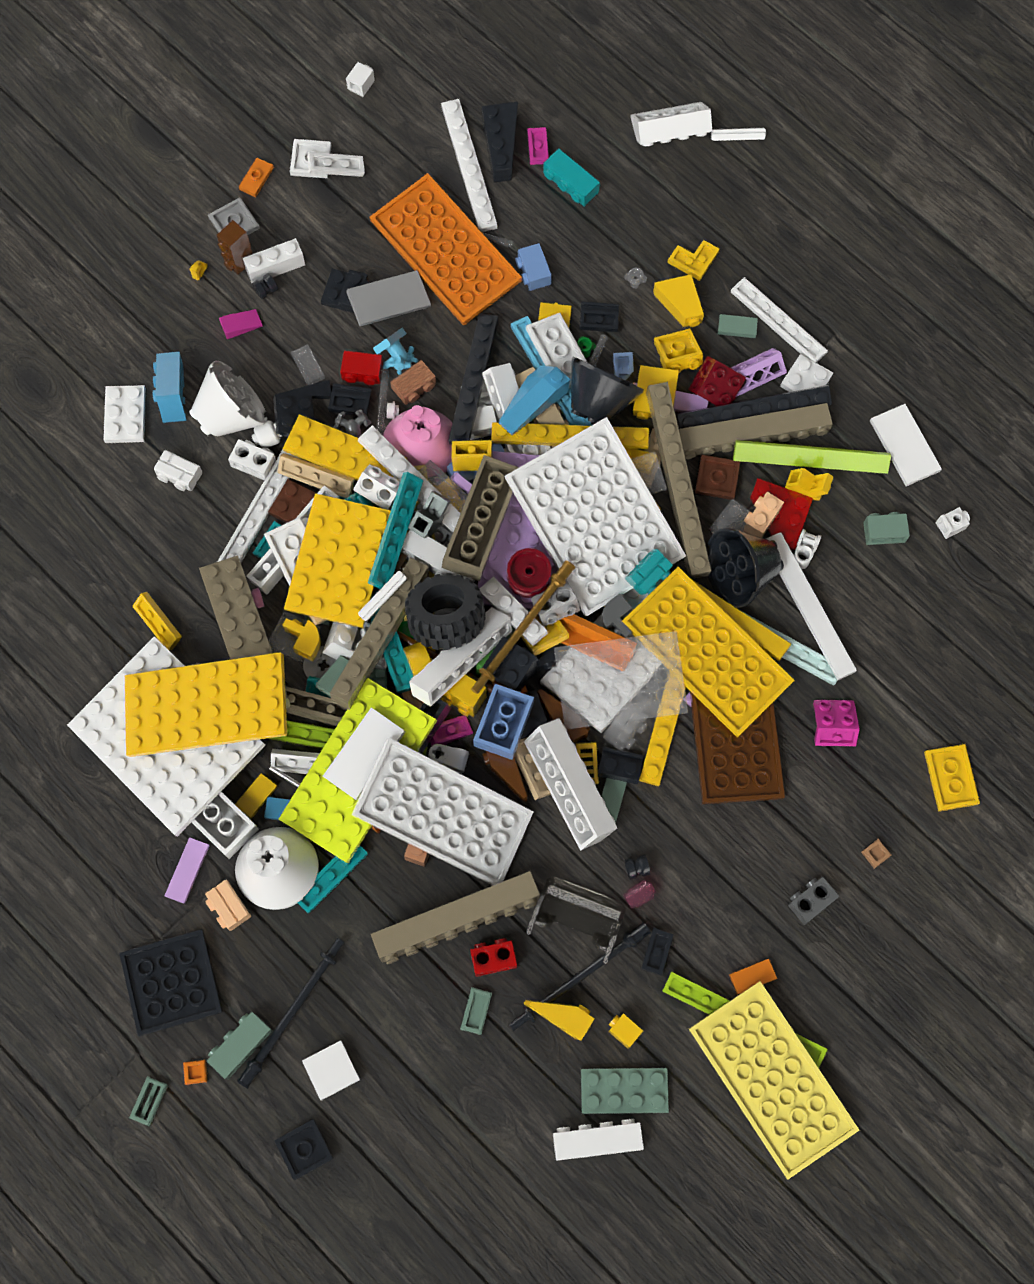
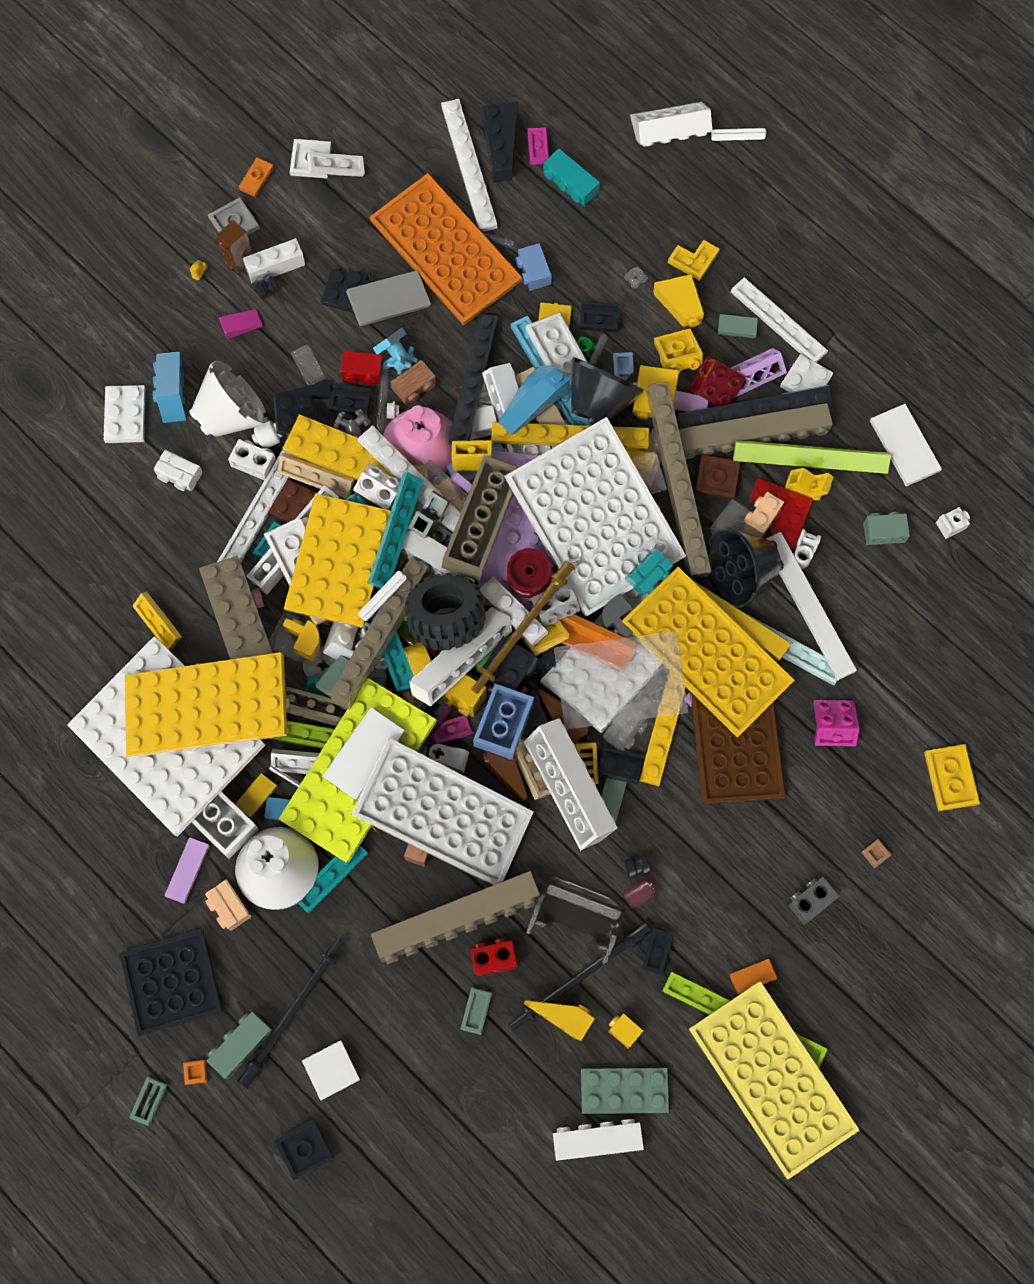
(360, 79): white brick -> none

